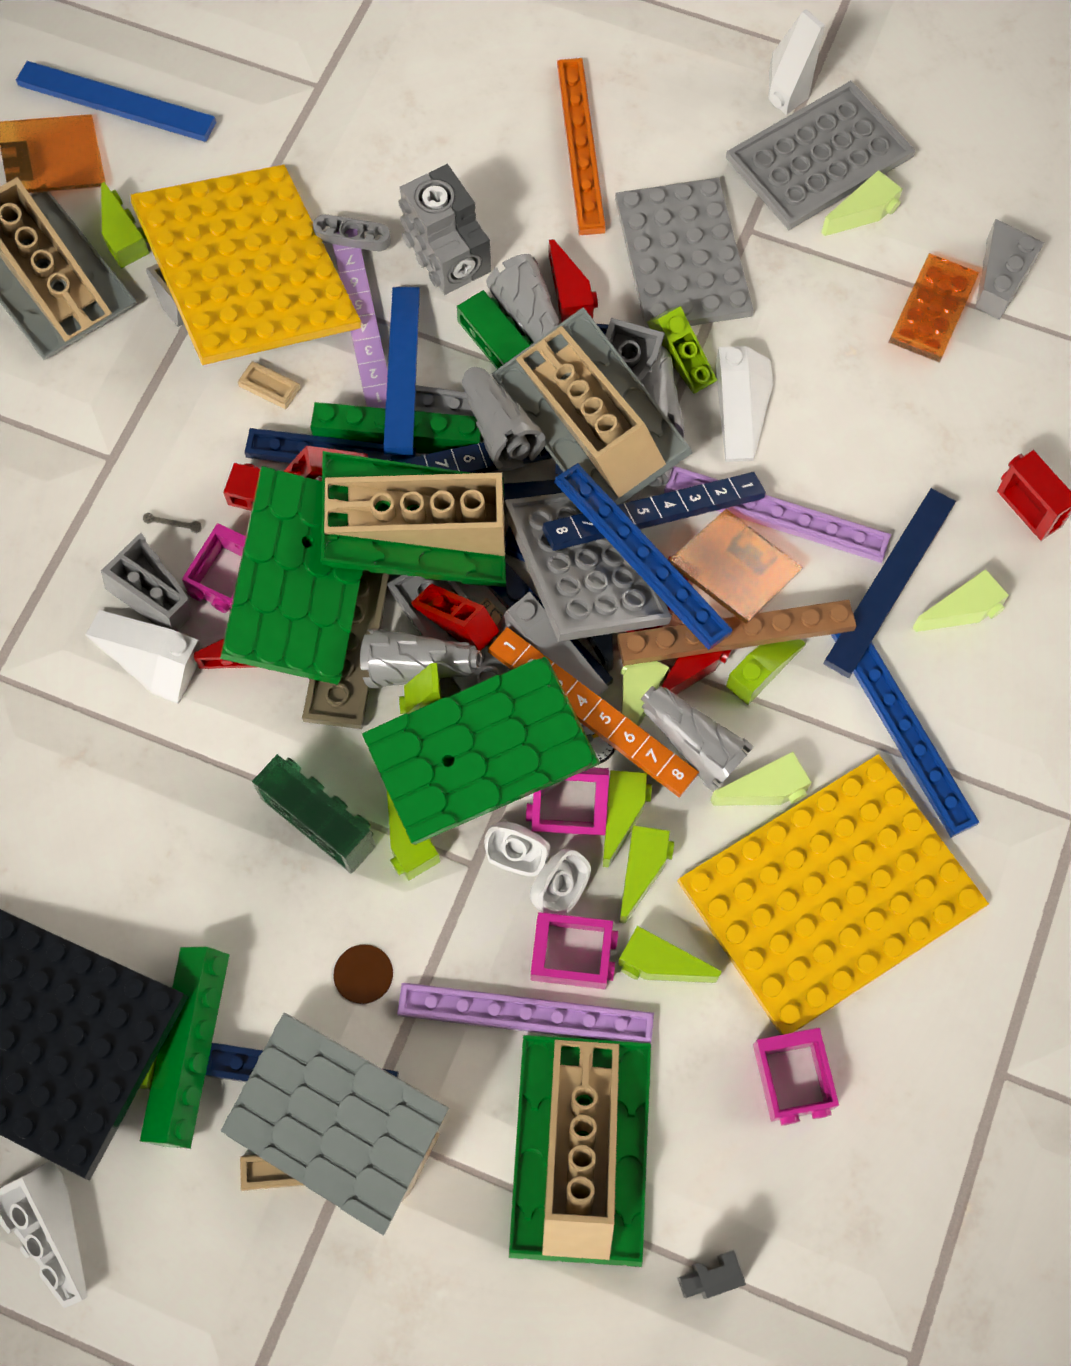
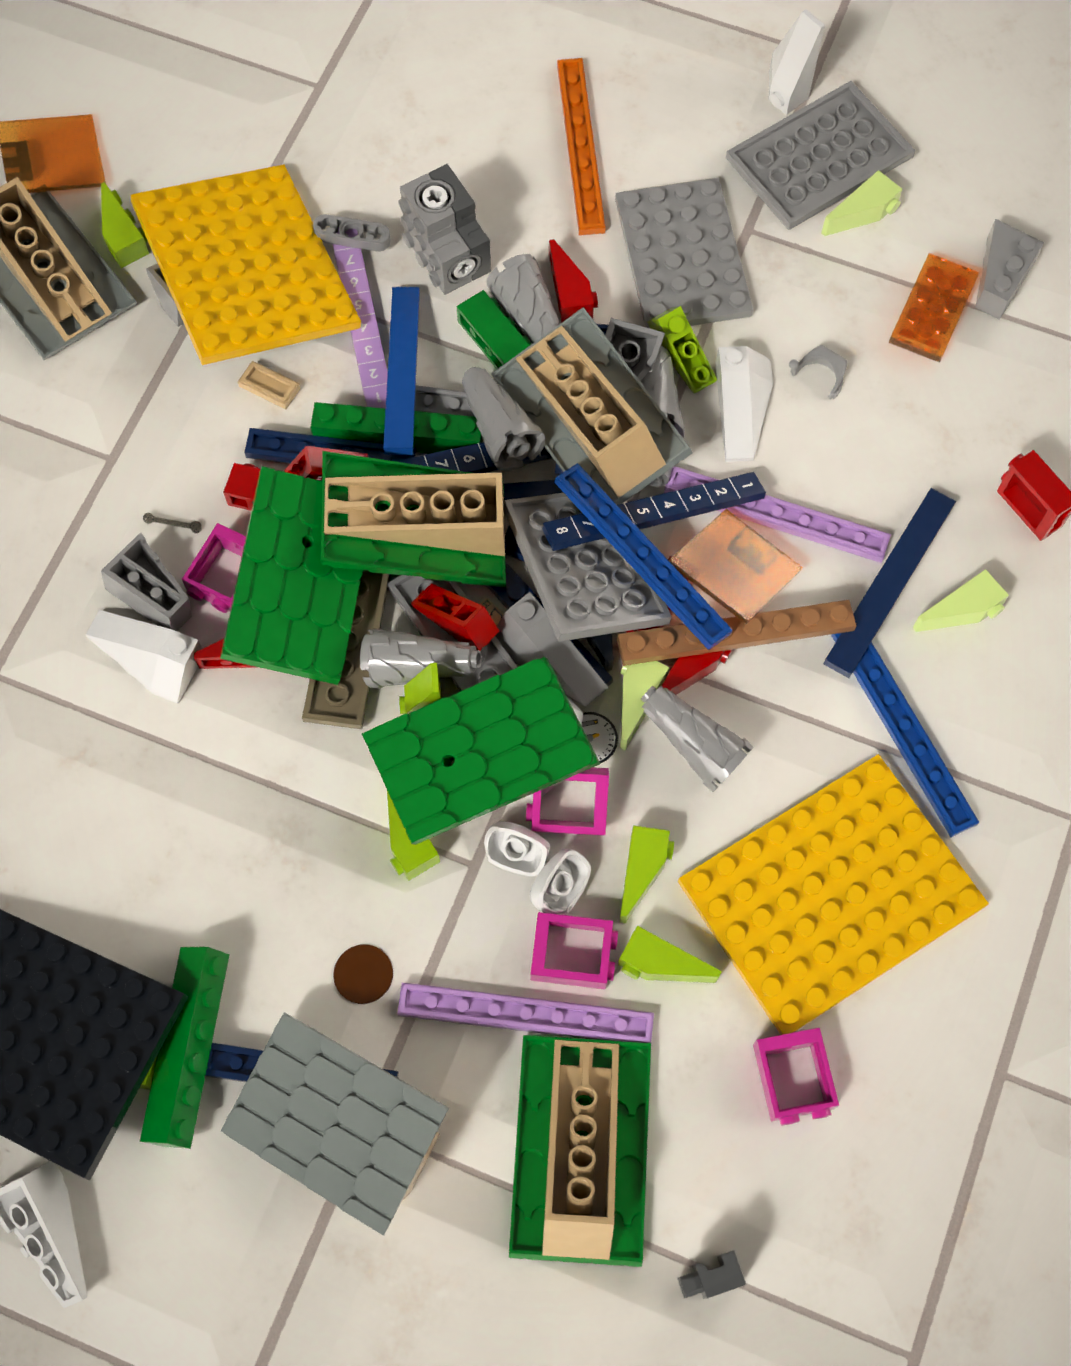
(116, 101): blue tile -> none
(260, 1174): tan tile -> none
(315, 813): clear green brick -> none
(603, 718): orange tile -> none
(625, 805): lime slope -> none
(761, 668): lime slope -> none
(769, 785): yellowish green slope -> none
(825, 357): none -> light grey helmet

